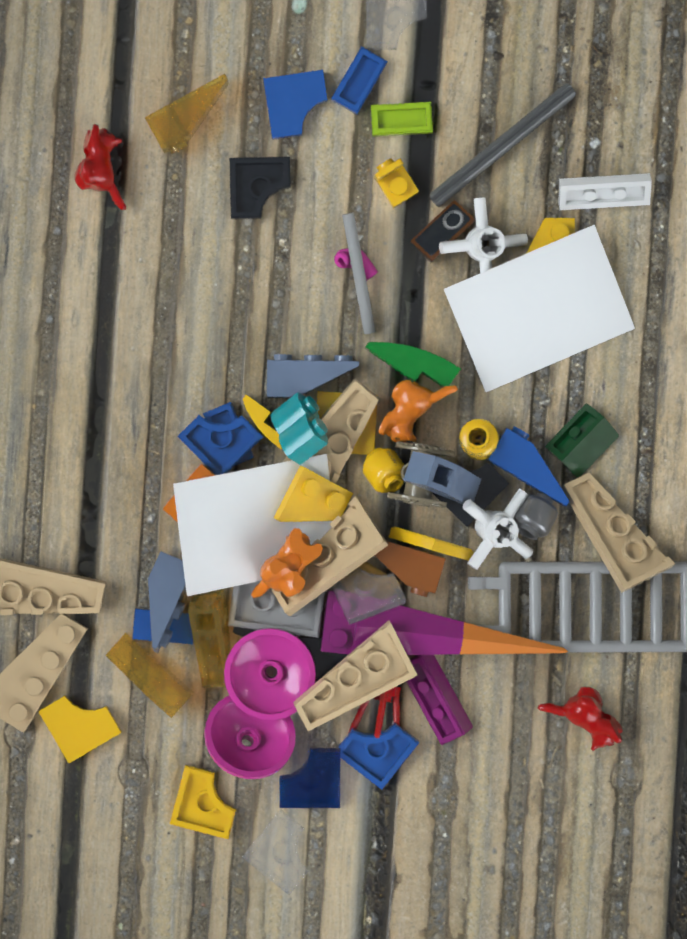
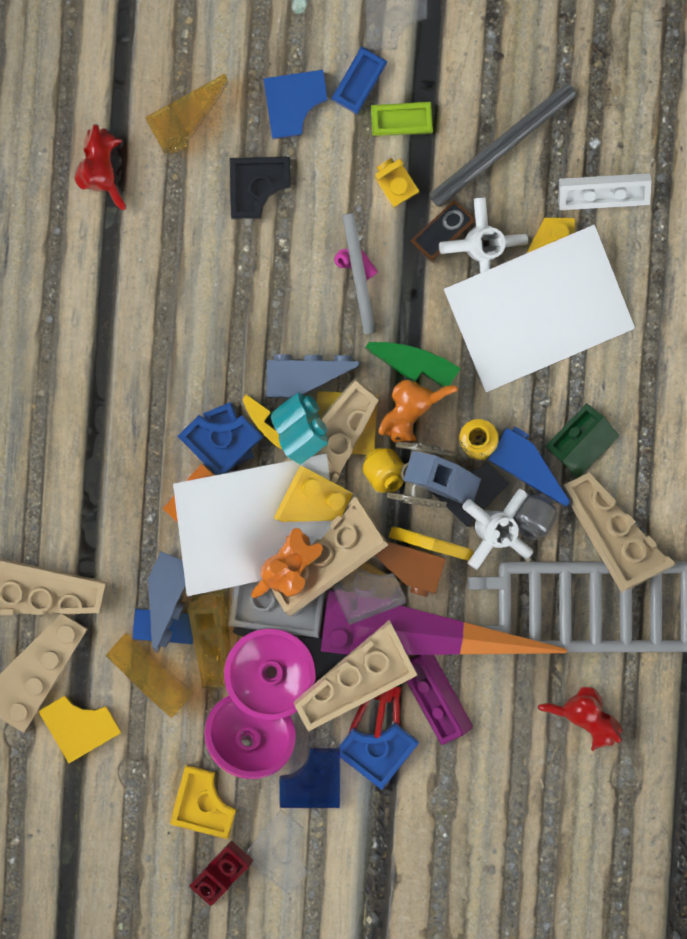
(221, 873): none -> dark red slope

